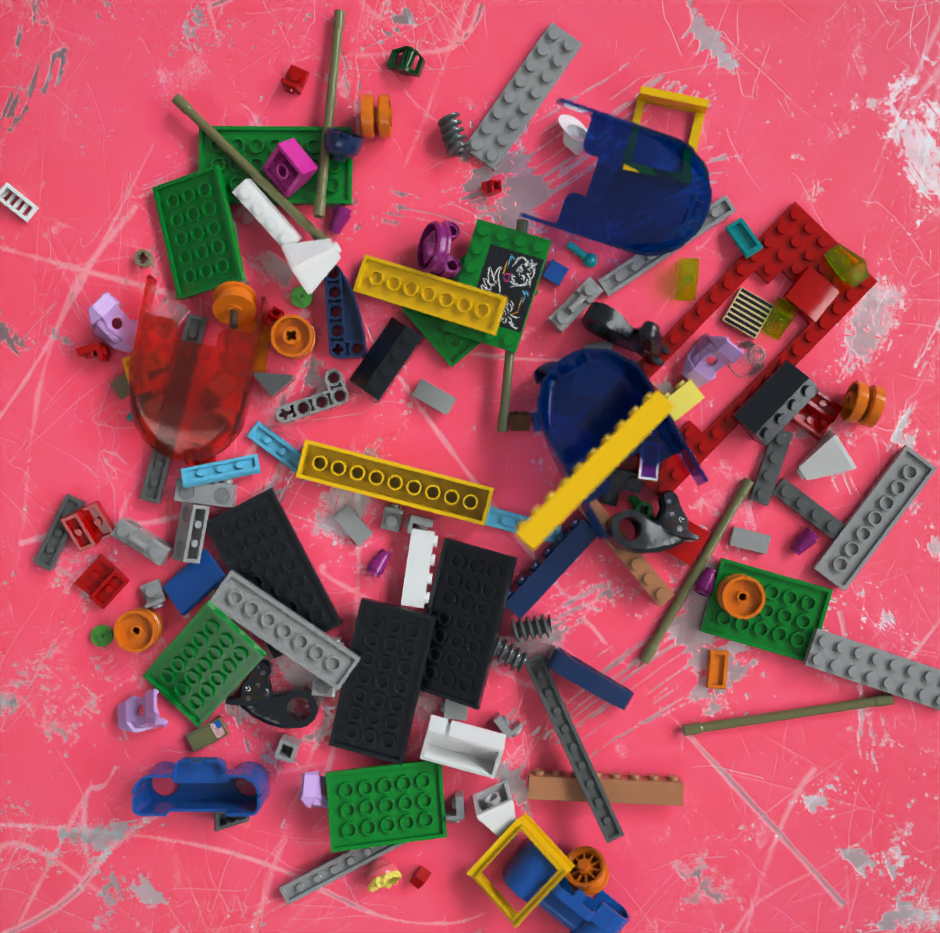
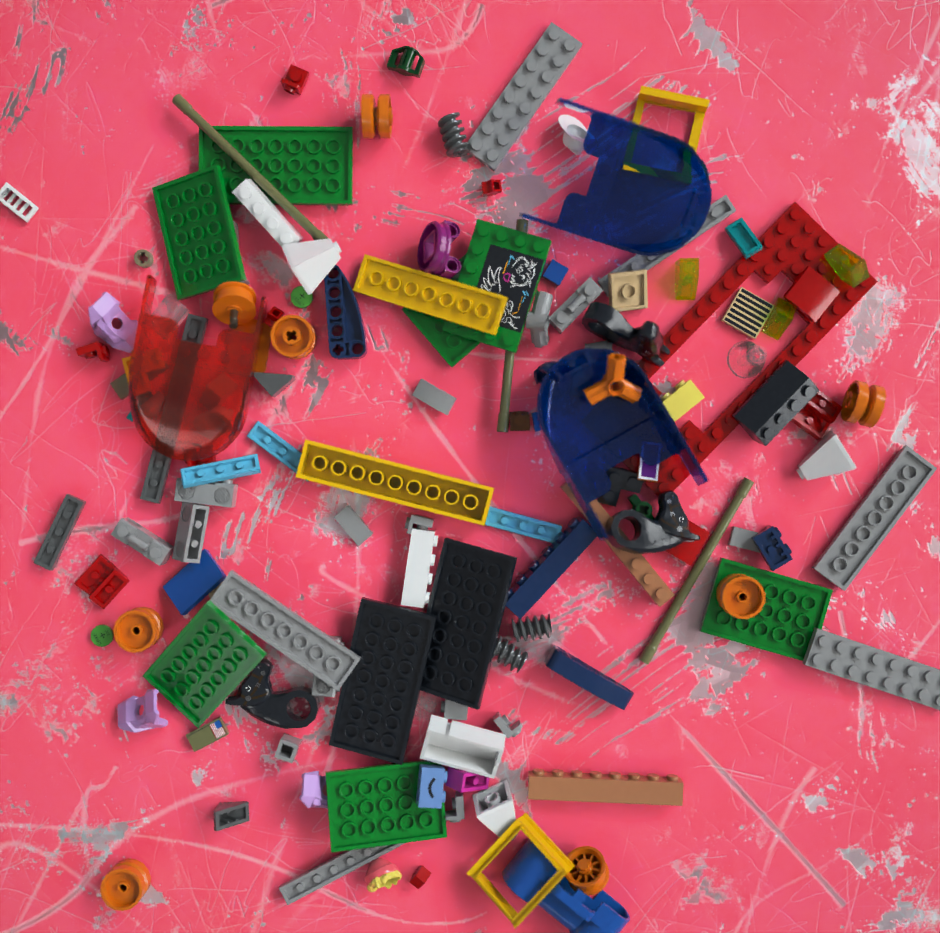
(88, 525): red slope -> none
(125, 884): none -> orange wheel
(154, 594): light grey bracket -> none
(203, 787): blue piece -> none
(266, 551): black plate -> none
(289, 167): dark pink slope -> none
(311, 401): light grey beam -> none
(338, 27): olive piece -> none
(339, 218): magenta cone -> none
(342, 144): dark blue cylinder -> none
(378, 563): magenta cone -> none
(386, 359): black slope -> none
(392, 517): light grey bracket -> none
(430, 786): none -> medium blue brick
(465, 781): none -> dark pink slope
(539, 319): none -> light grey piece
(574, 748): dark grey plate -> none
(588, 259): teal bar -> none
(594, 470): yellow brick -> none
(614, 373): none -> orange piece
(628, 290): none -> tan tile
(705, 583): magenta cone -> none
(717, 346): lavender piece -> none
(717, 669): orange tile -> none
(770, 468): dark grey plate -> none
(772, 547): none -> dark blue bracket
(804, 541): magenta cone -> none
(807, 508): dark grey plate -> none
(874, 701): olive piece -> none

